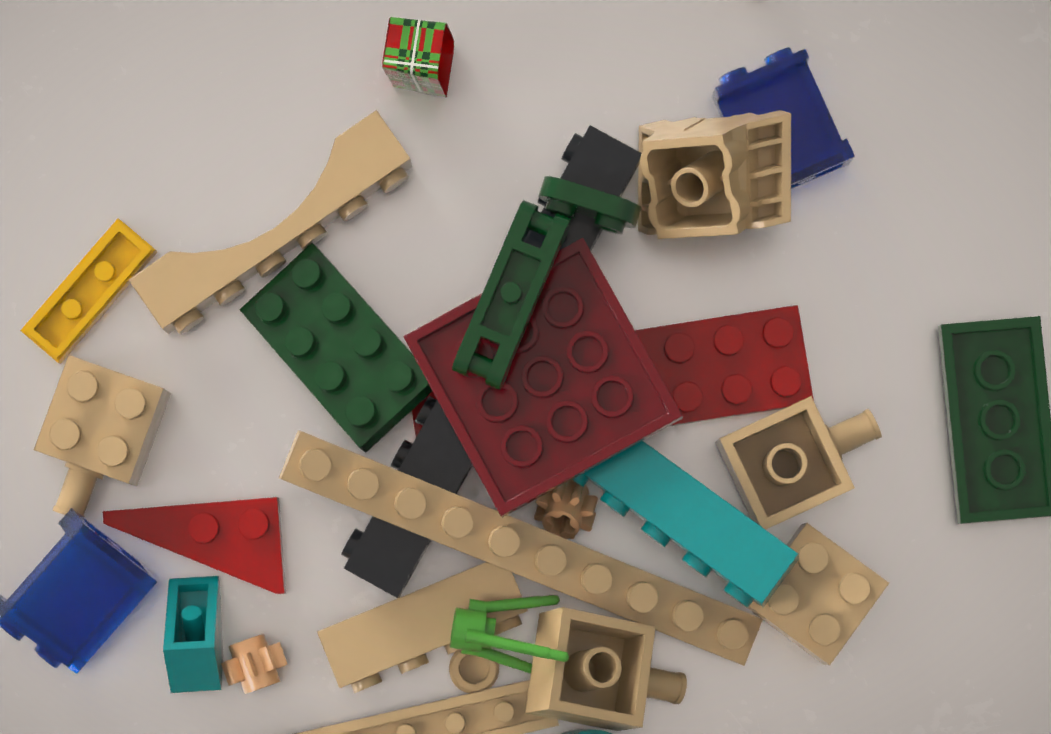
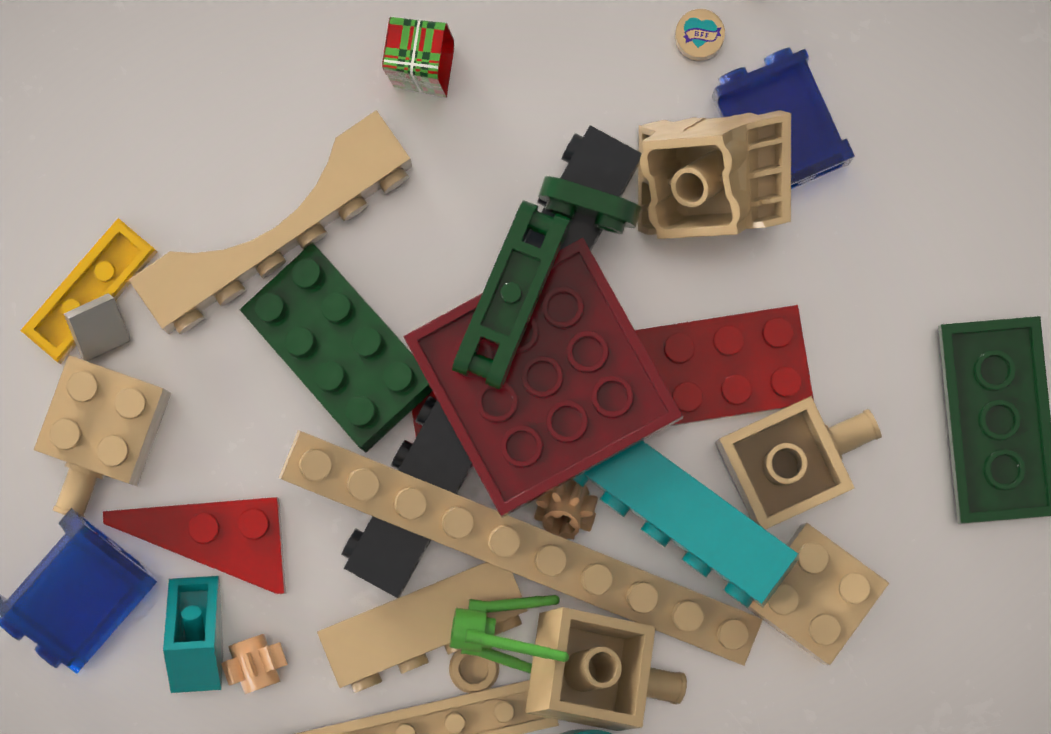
(97, 327): none -> light grey tile
(699, 34): none -> tan tile

